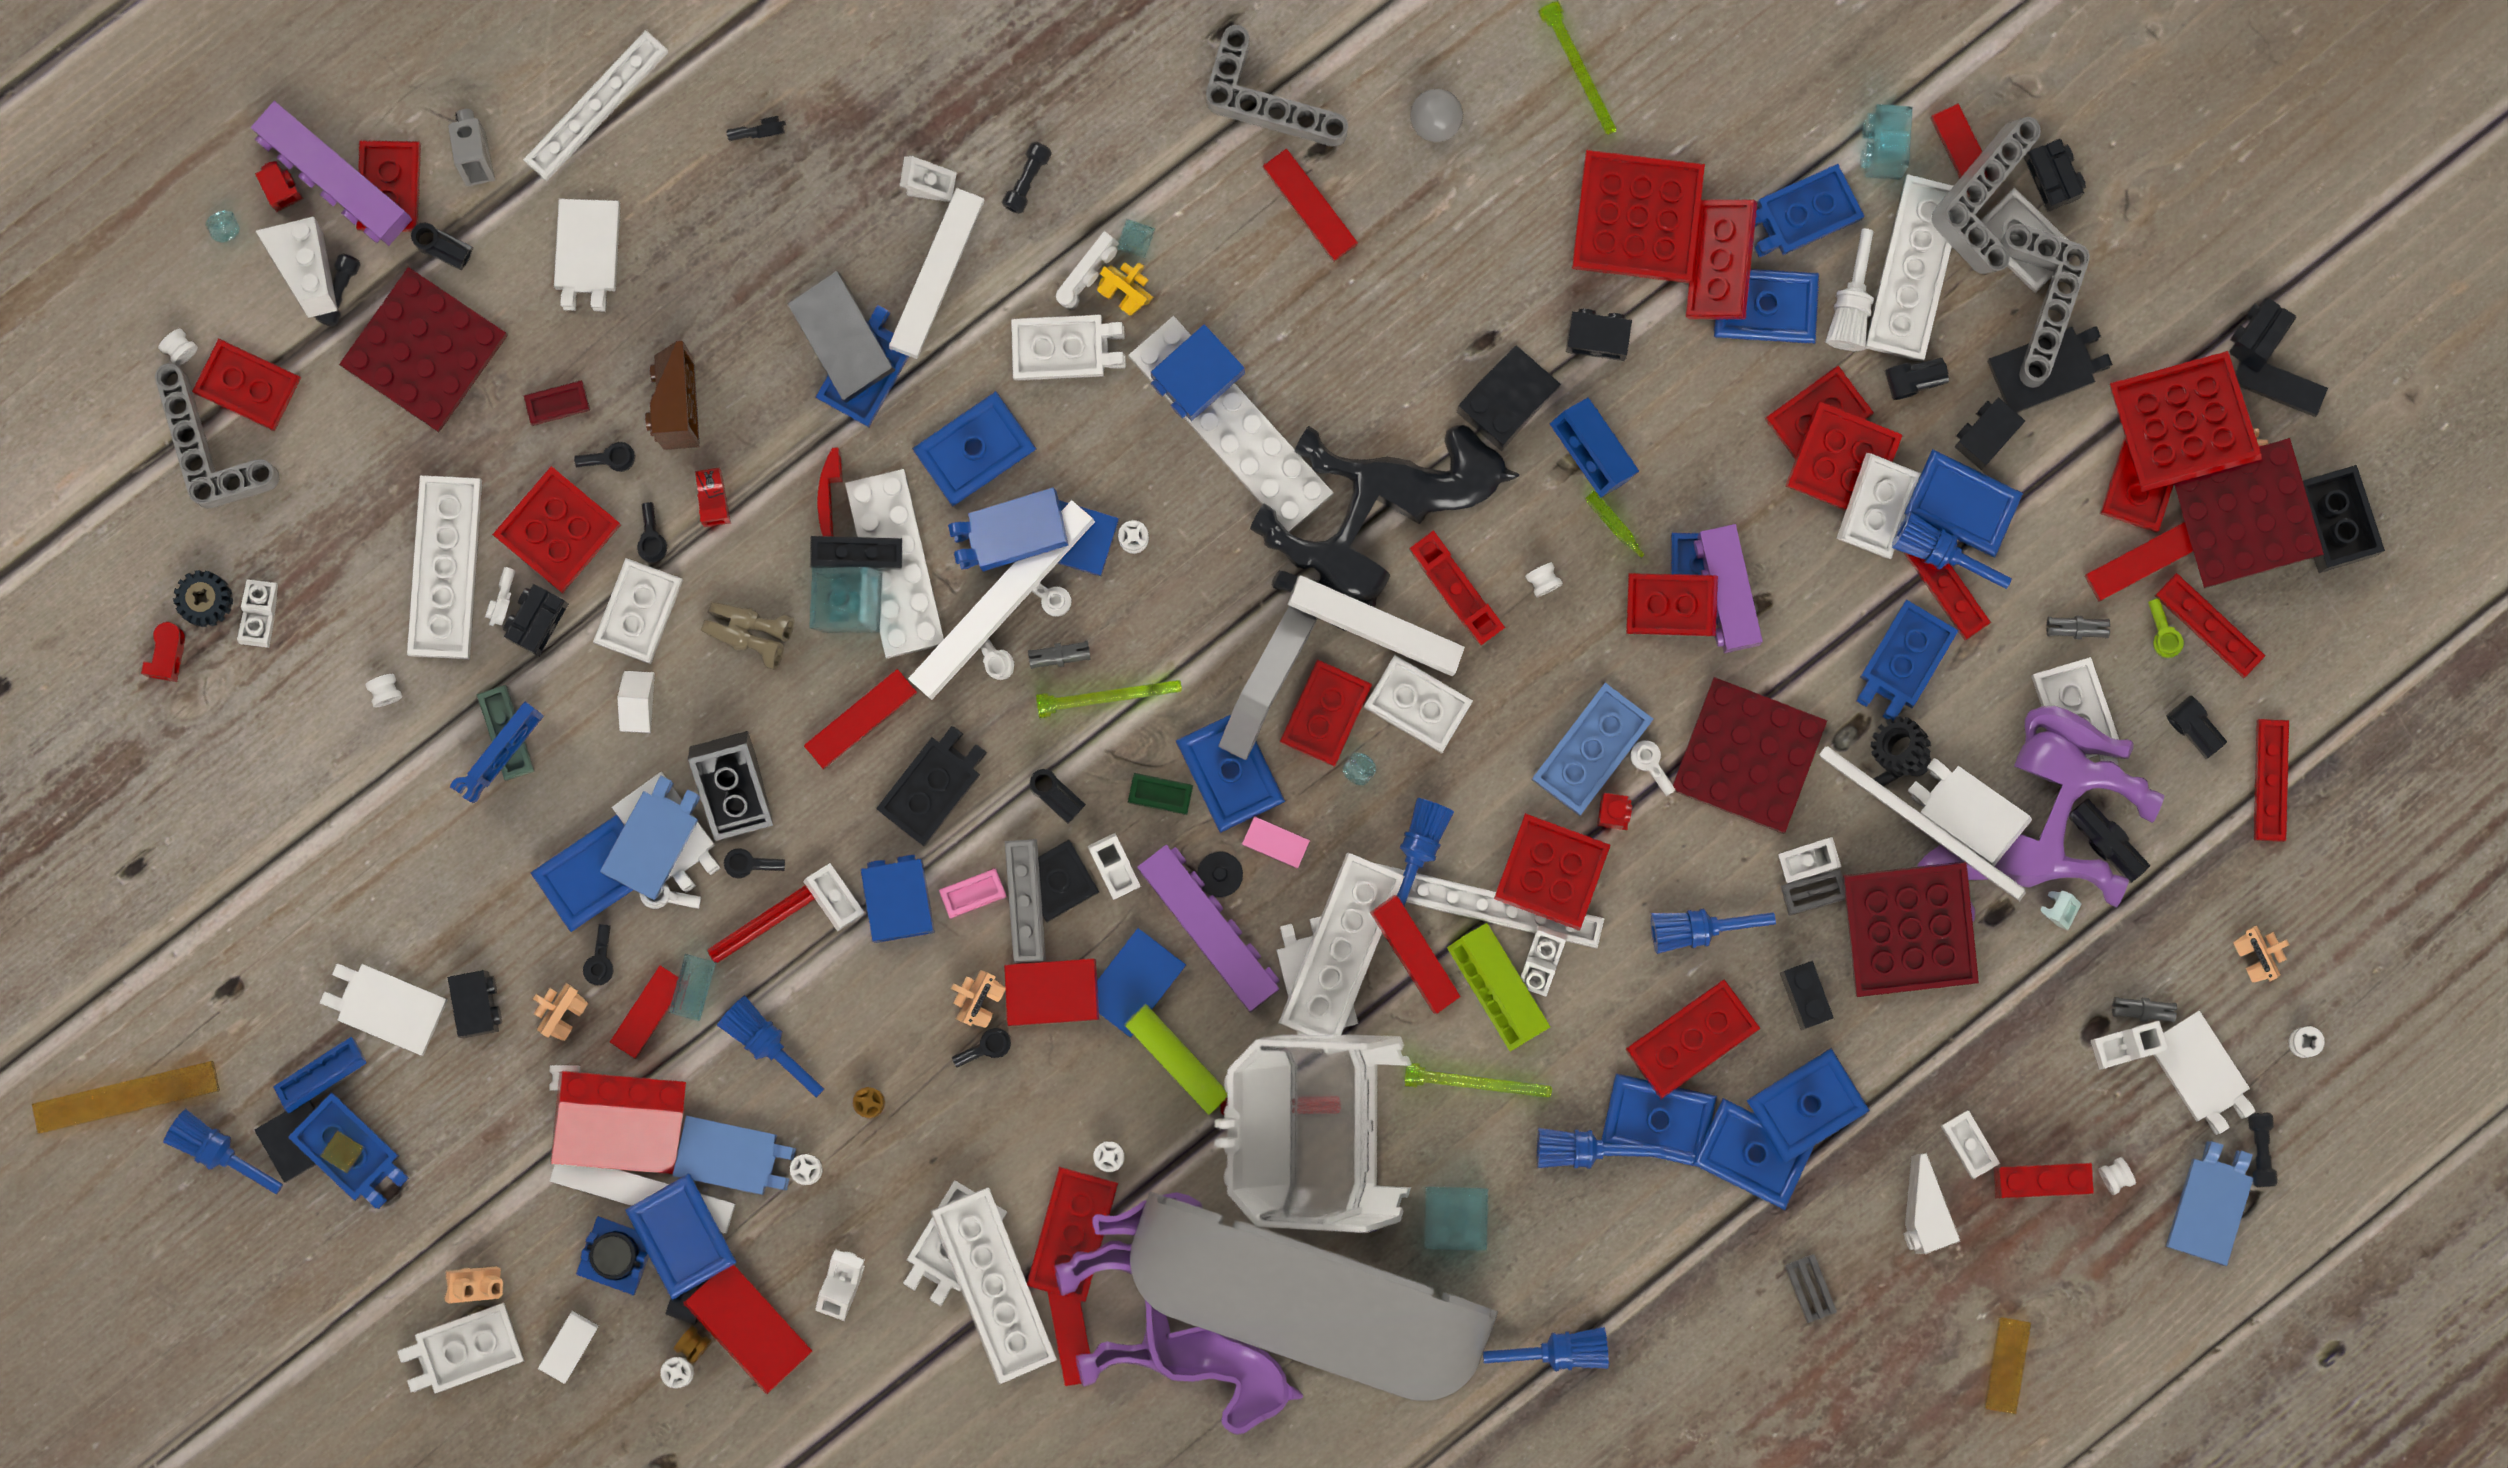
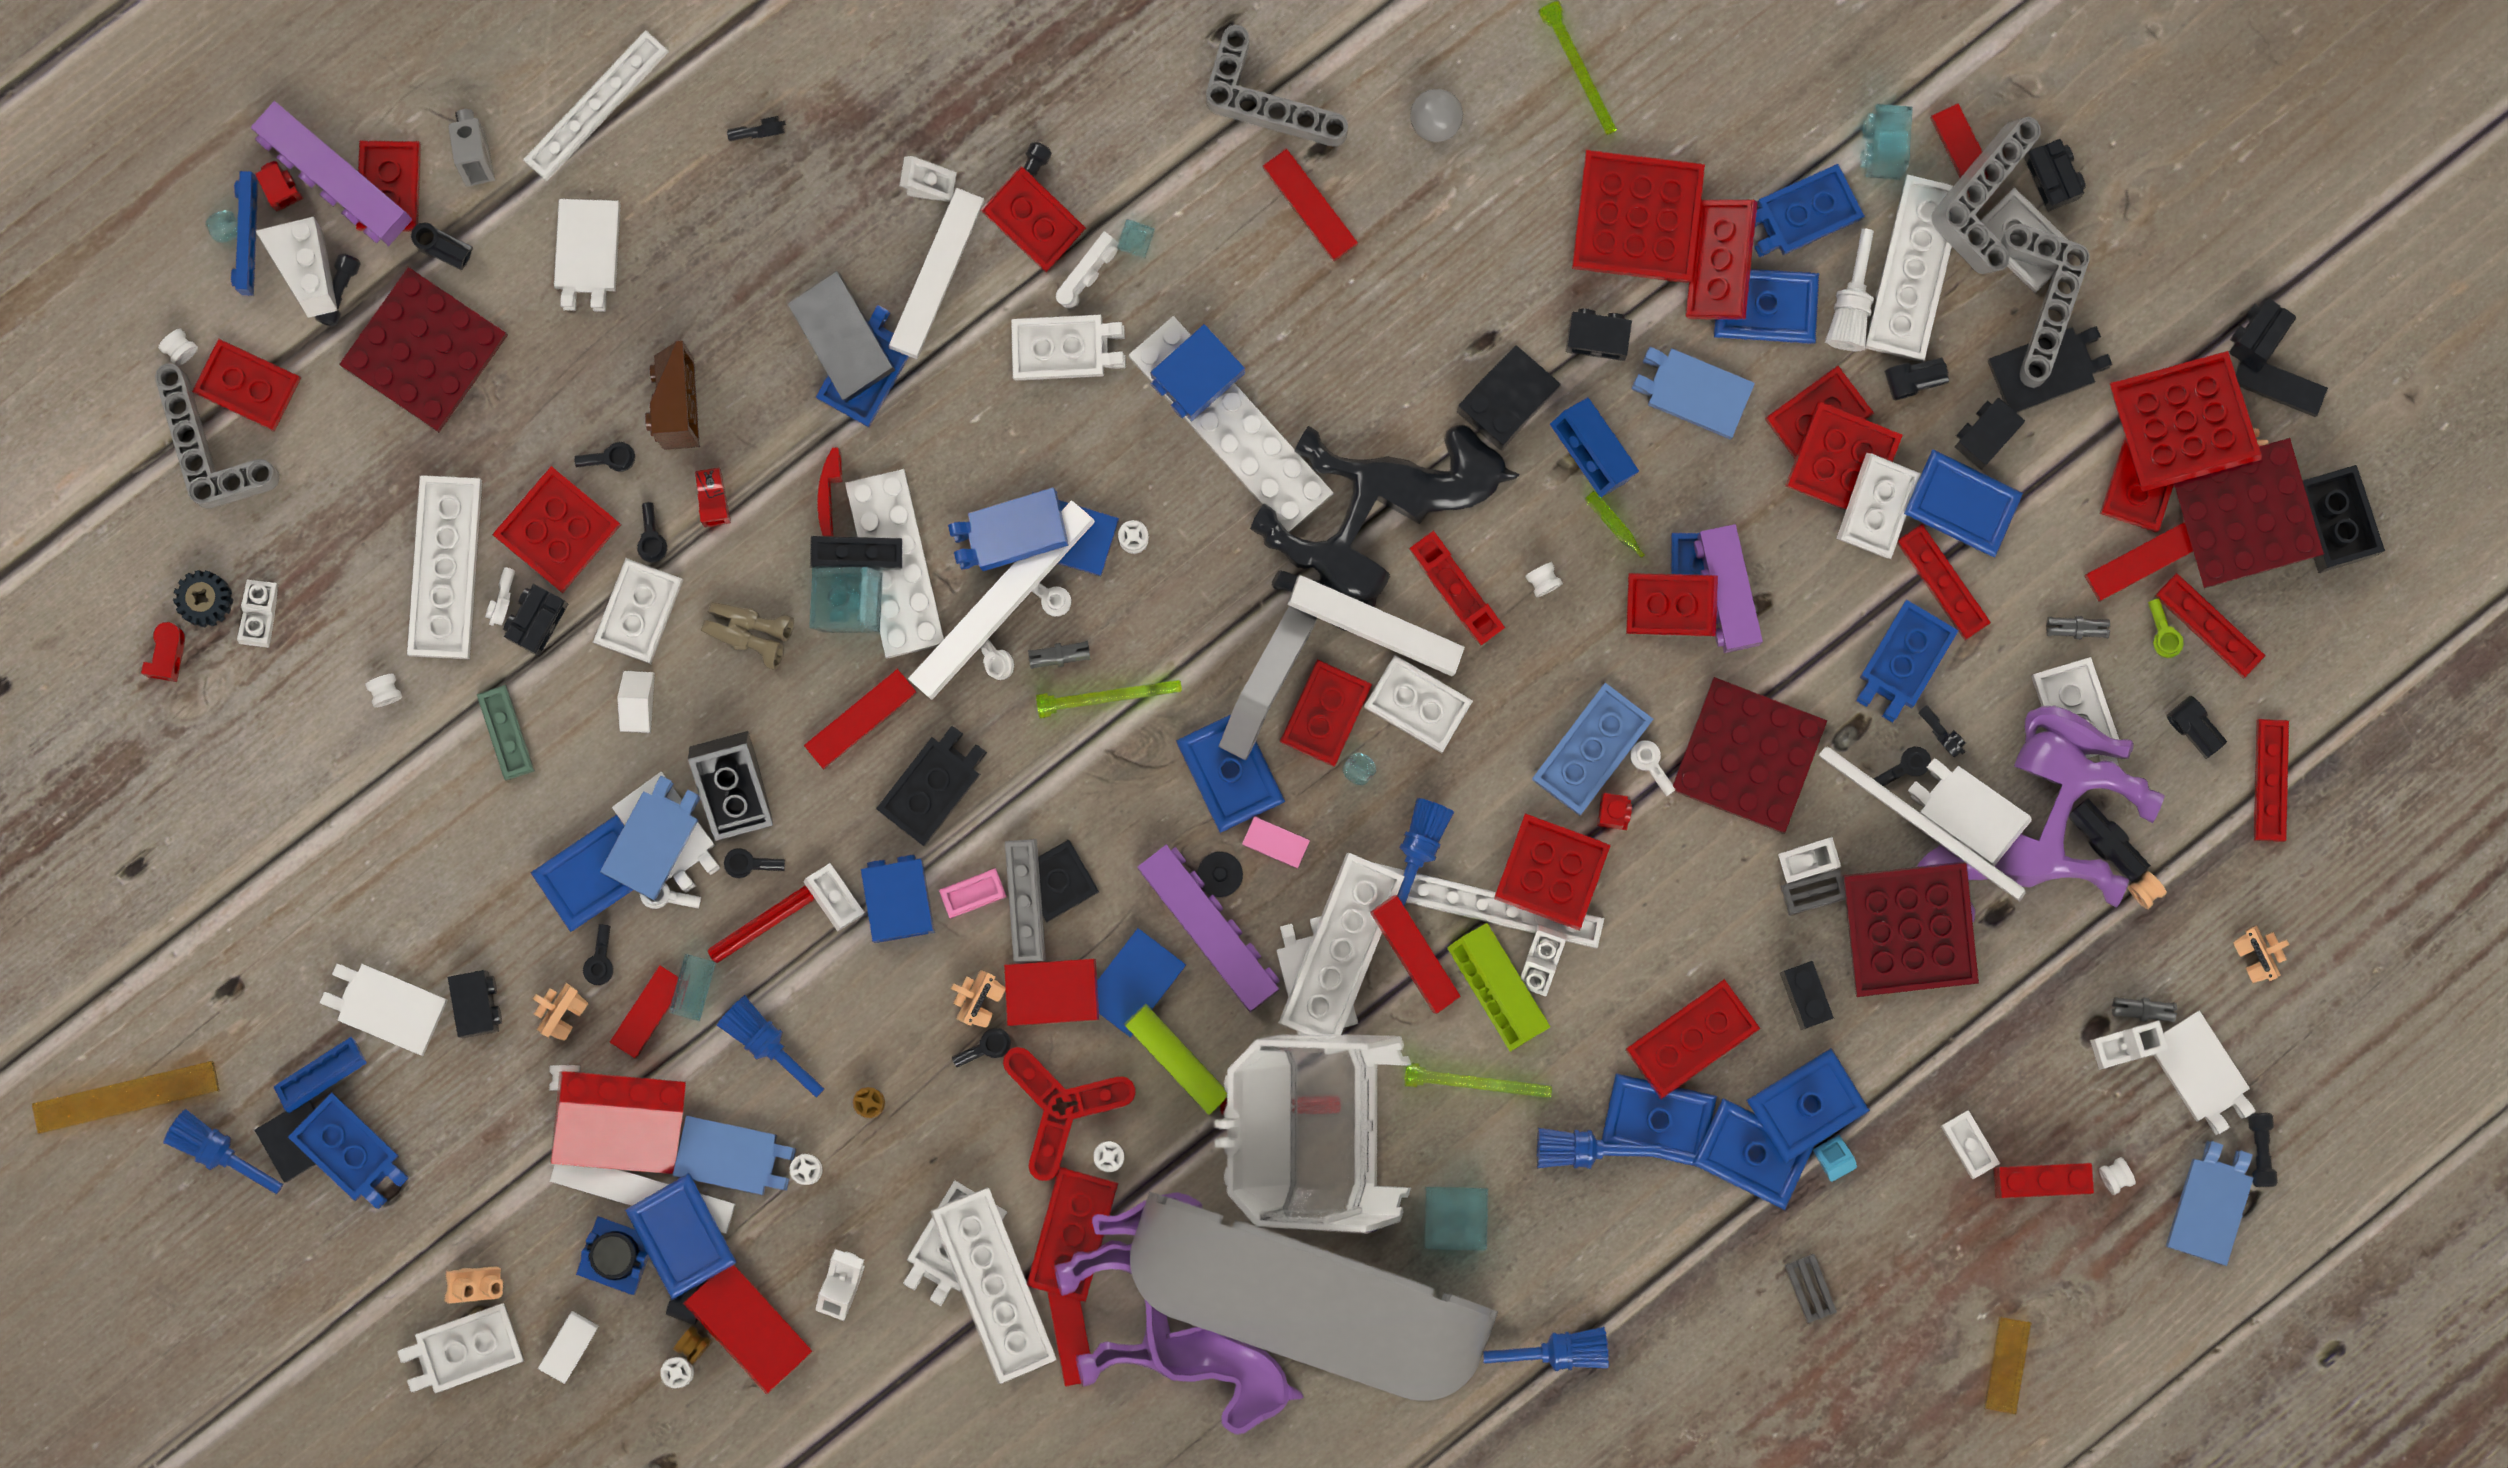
(247, 191): none -> blue plate
(342, 1151): clear yellow tile -> none
(498, 753): blue tile -> none
(556, 403): dark red tile -> none
(974, 448): blue piece -> none
(1033, 219): none -> red tile
(1053, 1128): none -> red piece
(1058, 797): black piece -> none
(1114, 866): white brick -> none
(1115, 279): yellow hips -> none
(1160, 793): dark green tile -> none
(1695, 391): none -> medium blue tile
(1697, 928): blue piece -> none
(1835, 1158): none -> medium azure slope
(1911, 756): black tyre -> none
(1927, 1215): white slope -> none
(1940, 549): blue piece -> none
(1951, 741): none -> black plate
(2064, 909): light aqua tile -> none
(2147, 890): none -> light nougat wheel
(2301, 1045): white wheel -> none

